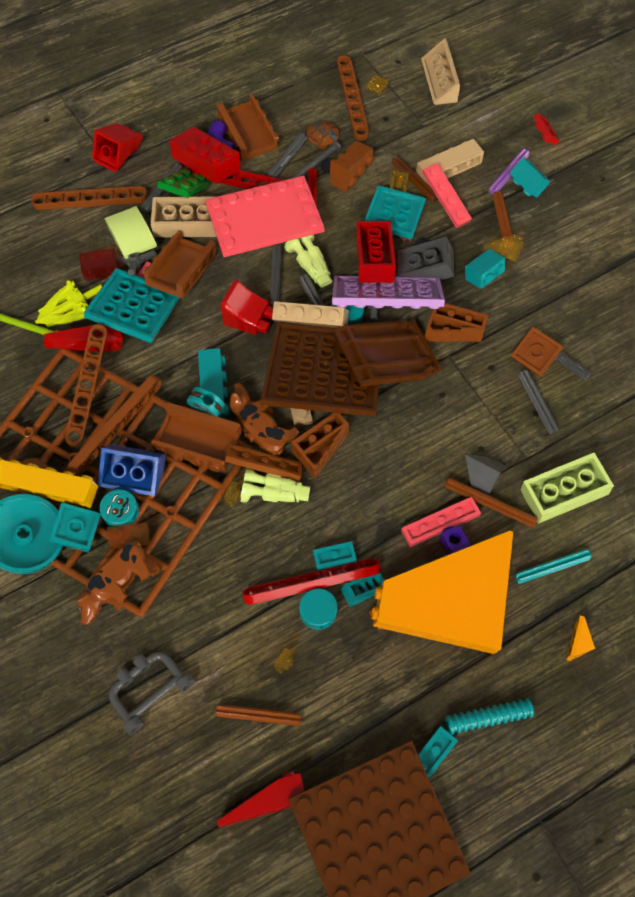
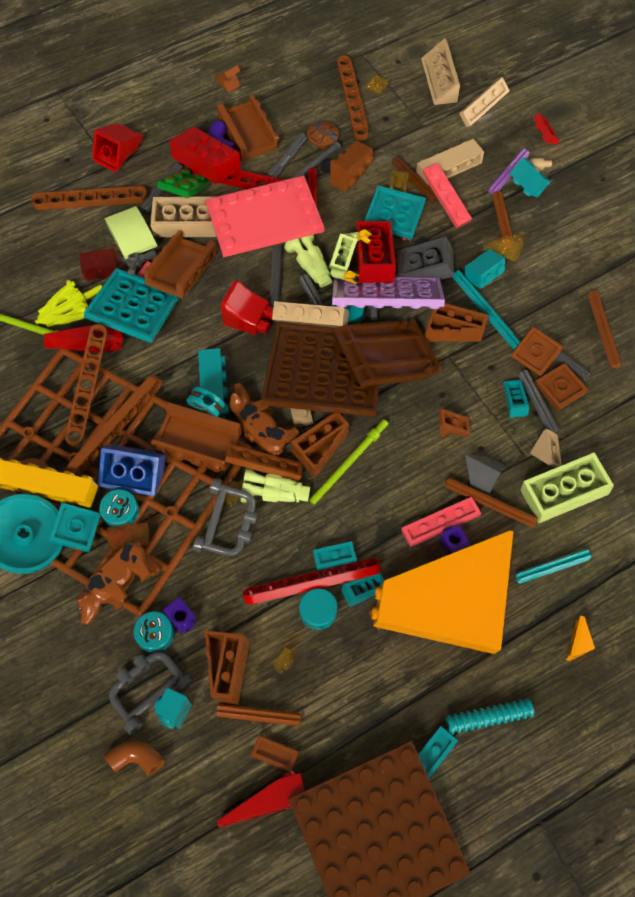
(134, 752): none -> dark orange cylinder
(154, 632): none -> teal head
(172, 709): none -> teal brick
(176, 608): none -> dark purple brick
(226, 664): none -> dark orange wedge
(228, 79): none -> dark orange slope
(244, 536): none -> dark grey bar
(275, 754): none -> dark orange tile
(343, 253): none -> yellowish green torso
(371, 437): none -> lime bar
(453, 423): none -> dark orange slope
(484, 102): none -> tan plate
(486, 309): none -> teal axle
(521, 407): none -> teal slope
(540, 163): none -> tan cylinder
(548, 449): none -> tan slope
(561, 387): none -> dark orange plate
(604, 330): none -> dark orange axle

